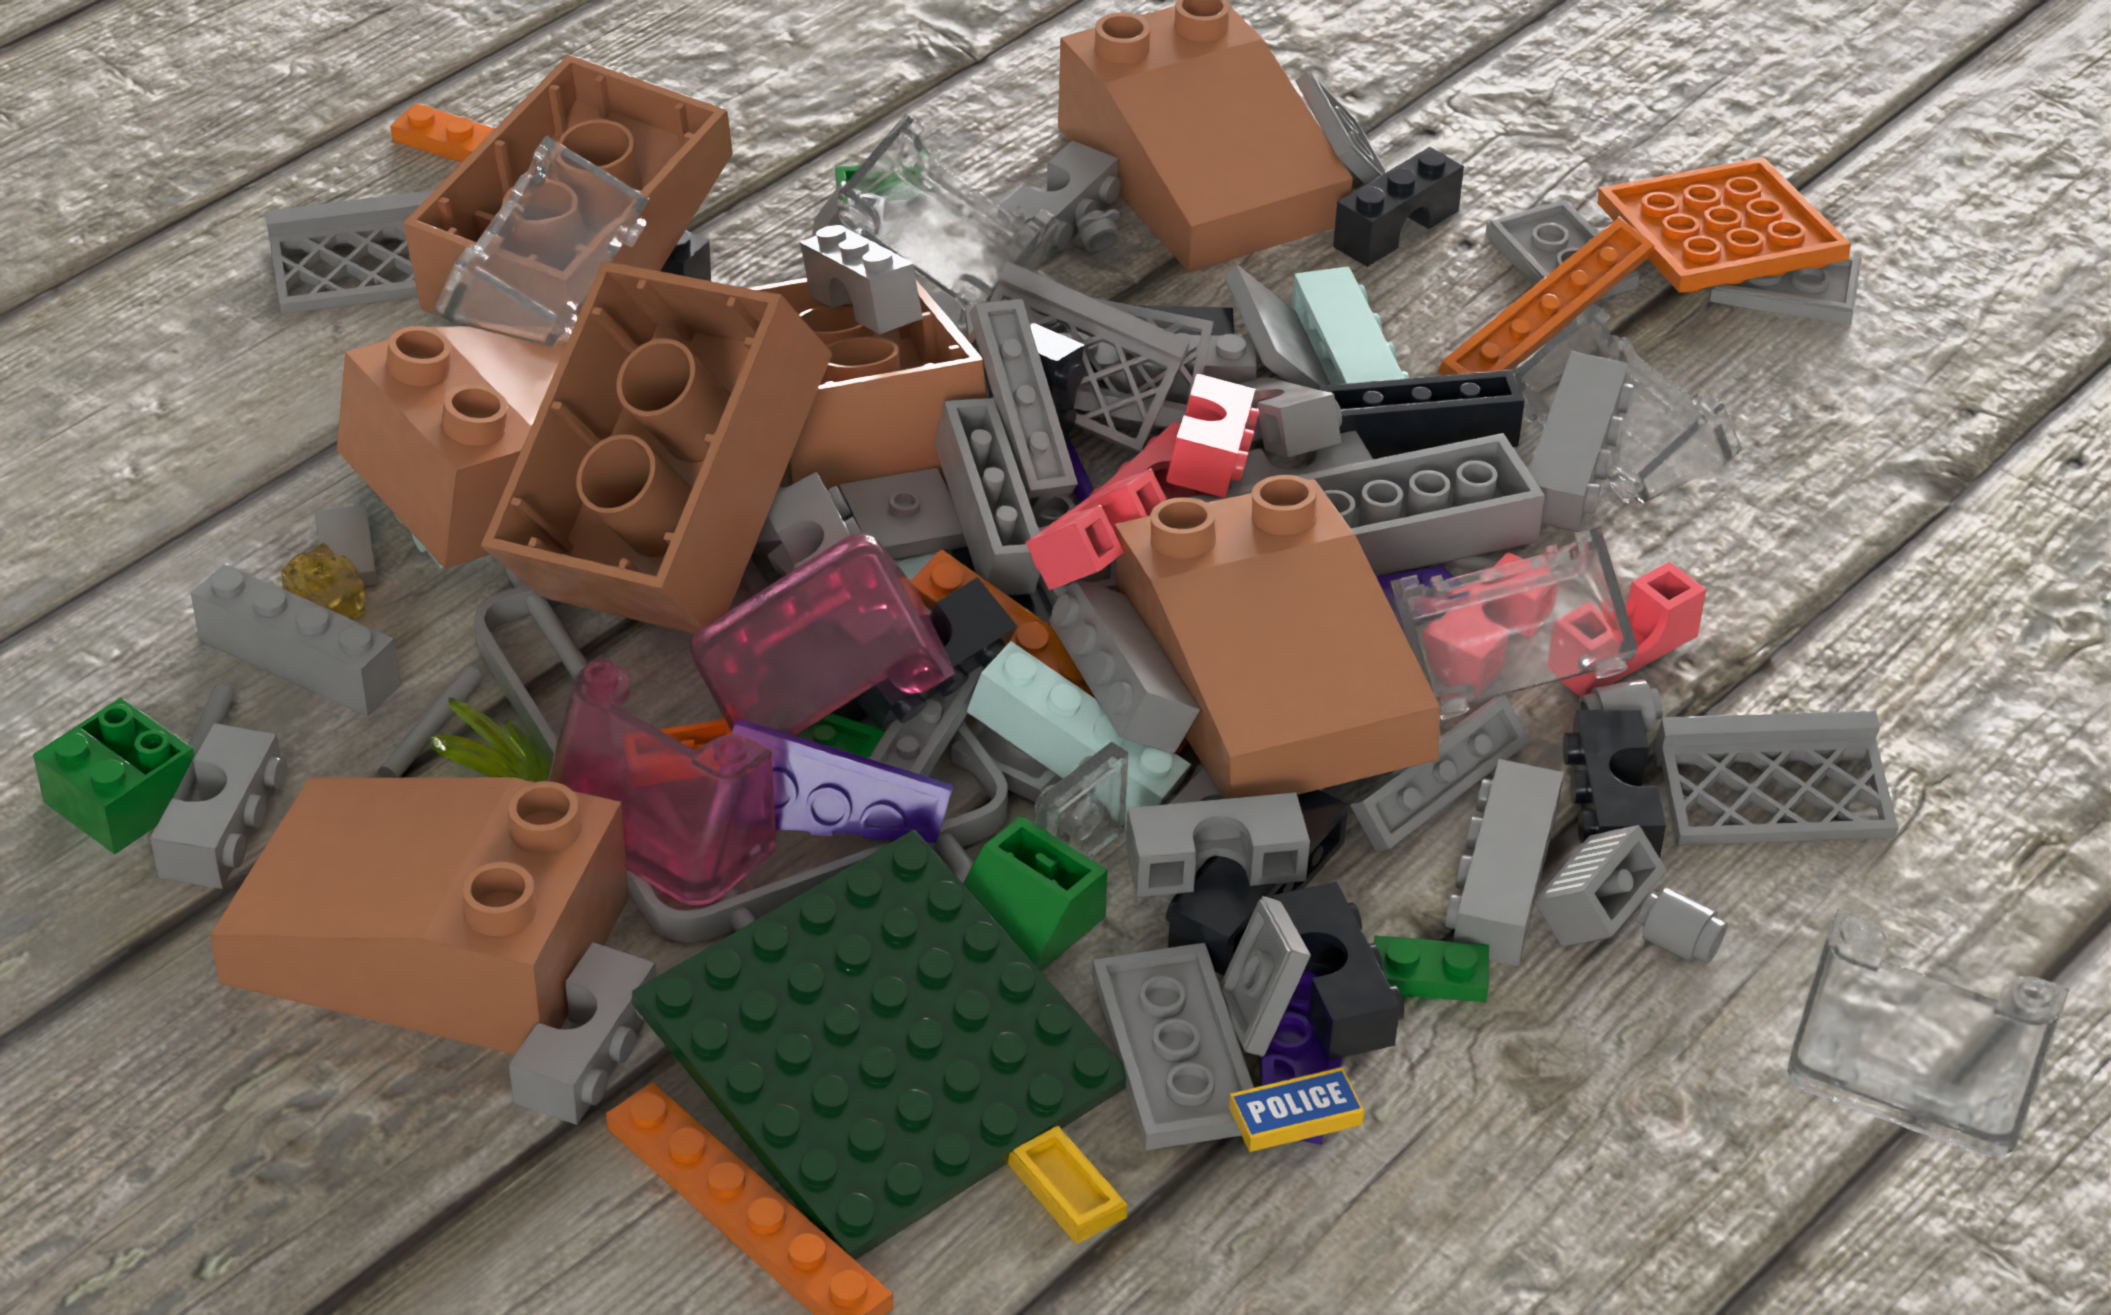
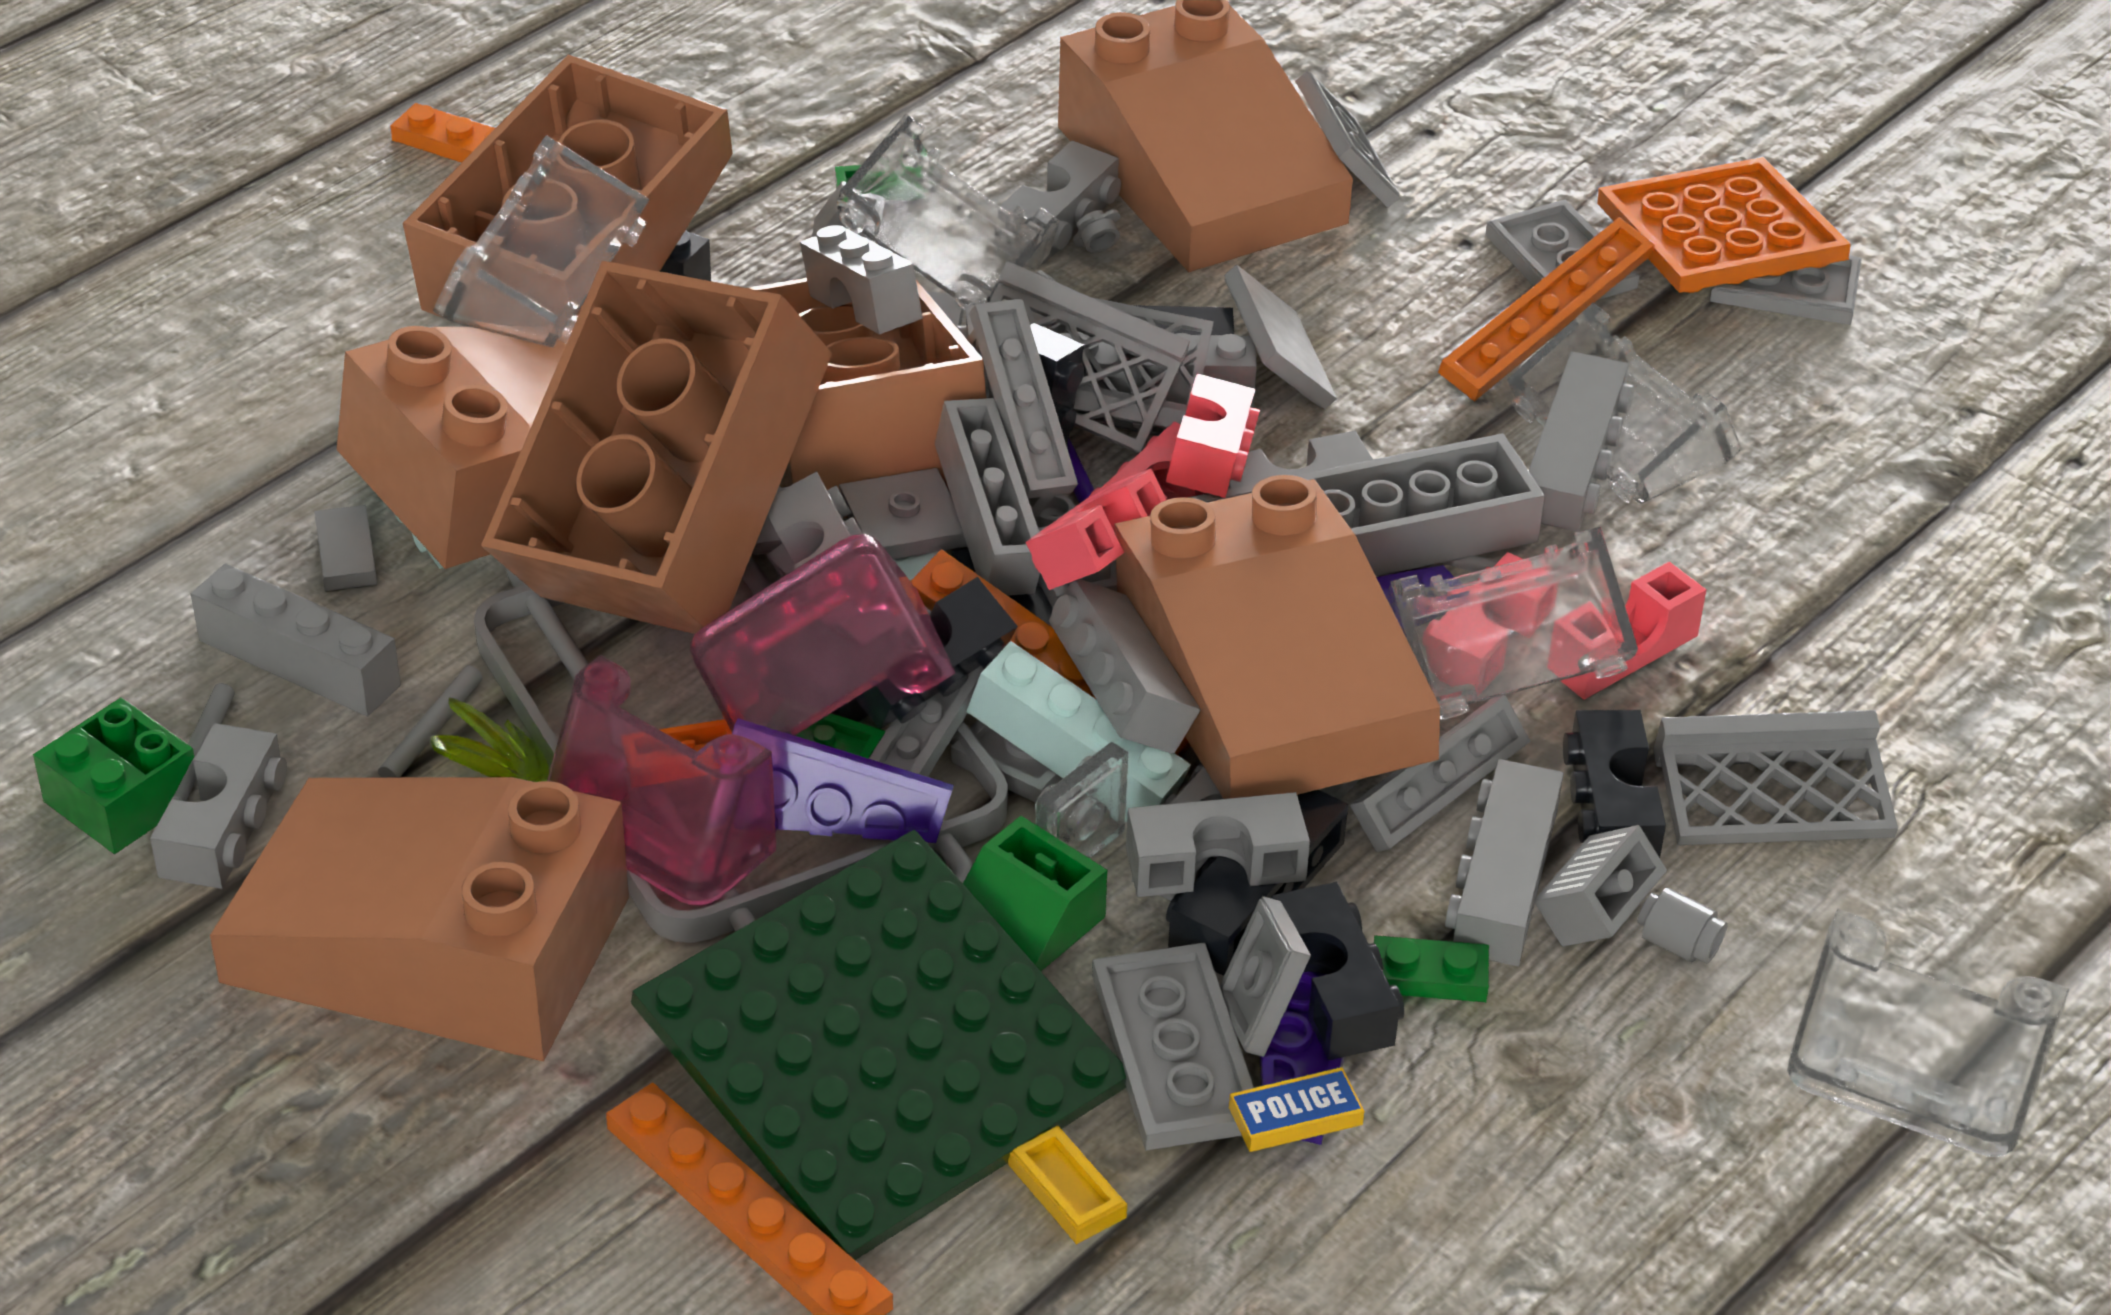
(326, 581): clear yellow brick -> none
(338, 226): light grey fence -> none
(570, 1068): light grey arch -> none
(1294, 417): light grey arch -> none
(1343, 327): light aqua brick -> none
(1418, 189): black arch -> none
(1430, 410): black brick -> none
(1626, 696): light grey brick -> none

